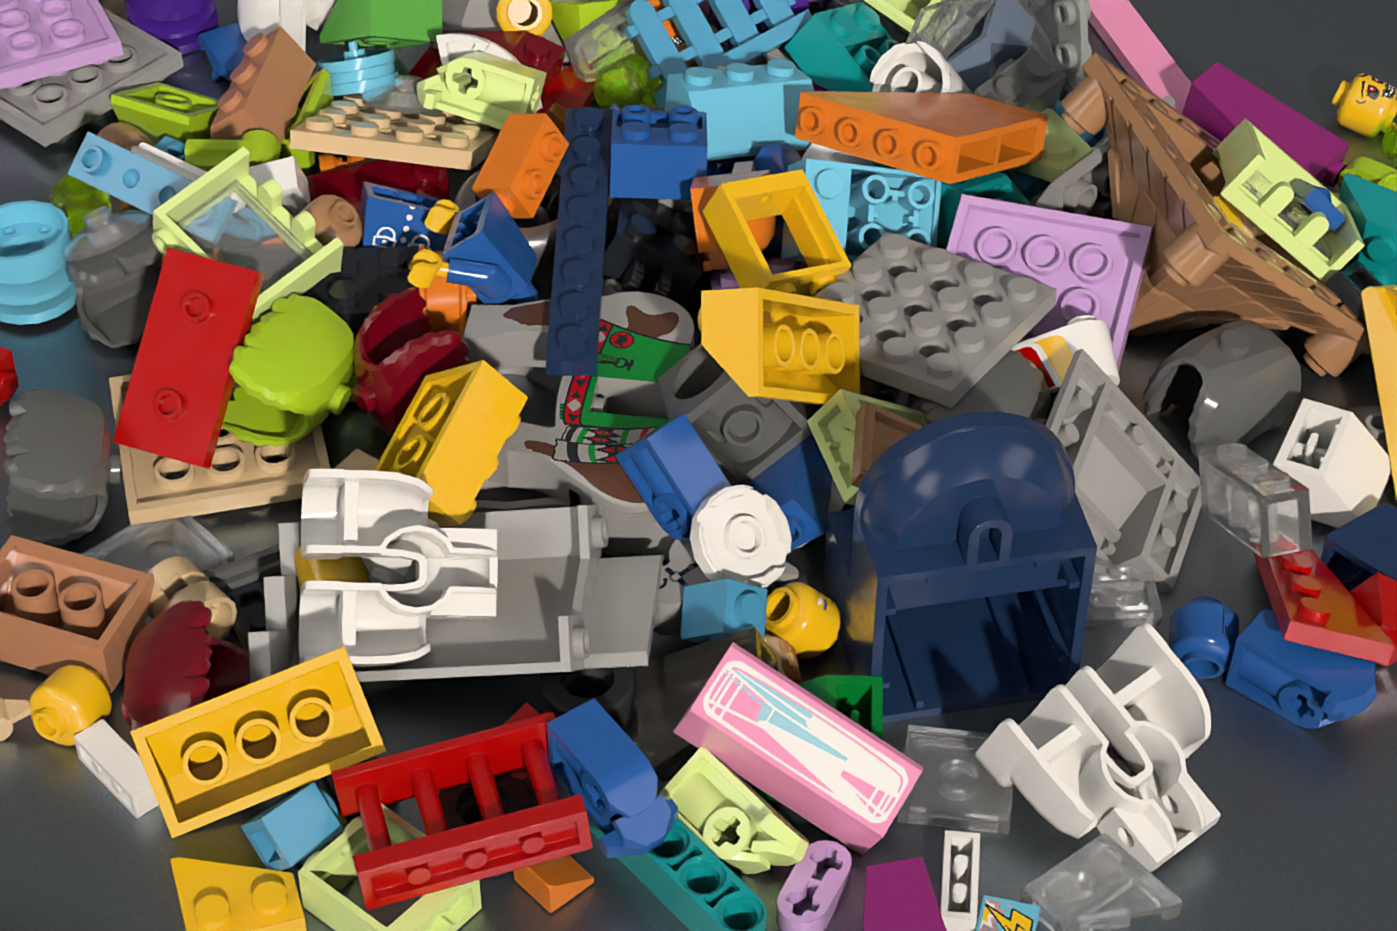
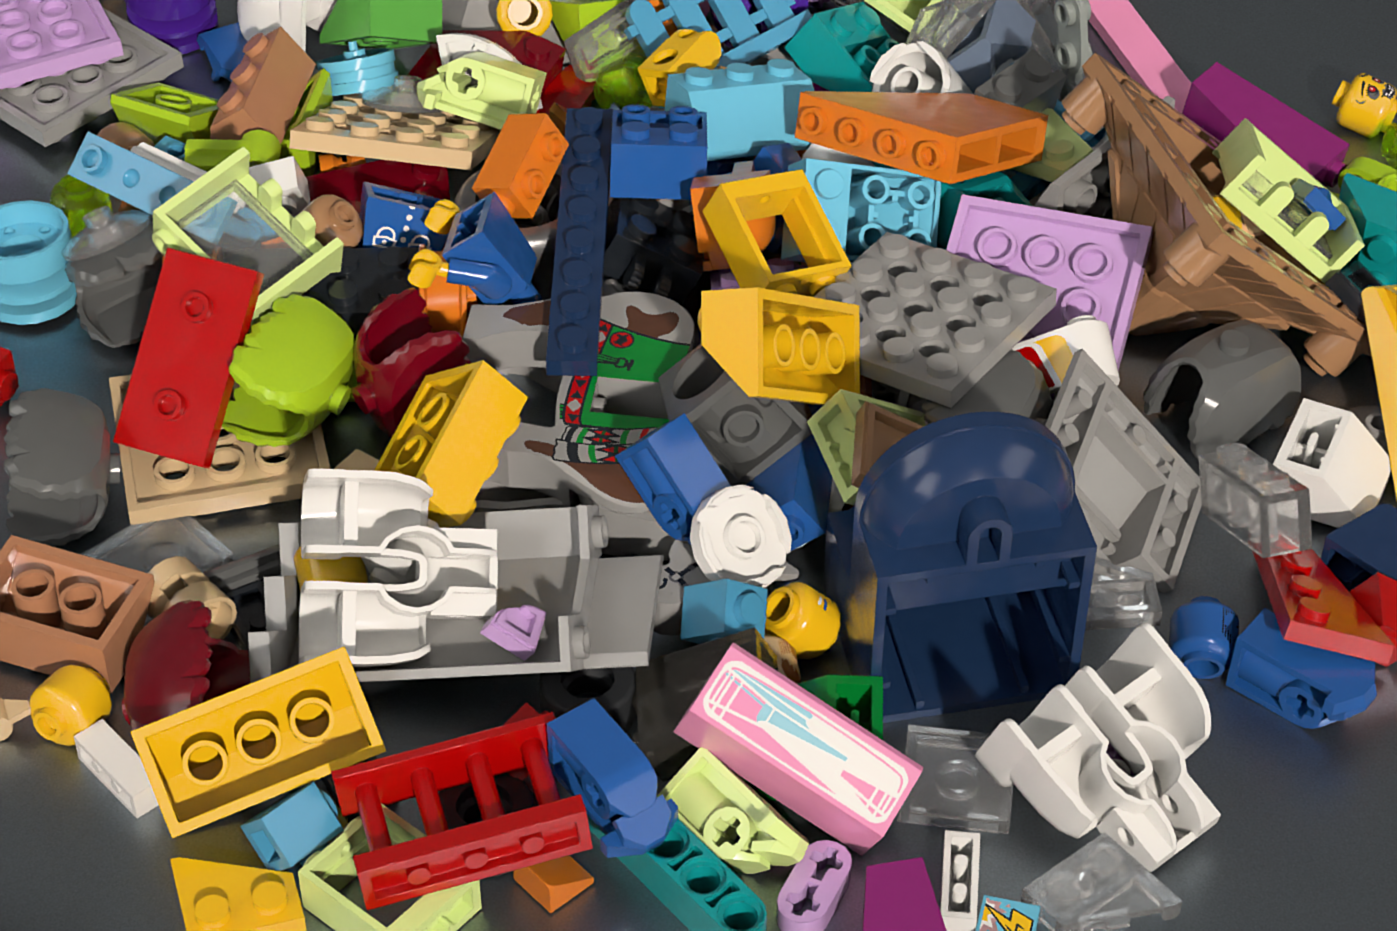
(516, 629): none -> lavender tile
(675, 55): none -> yellow leg

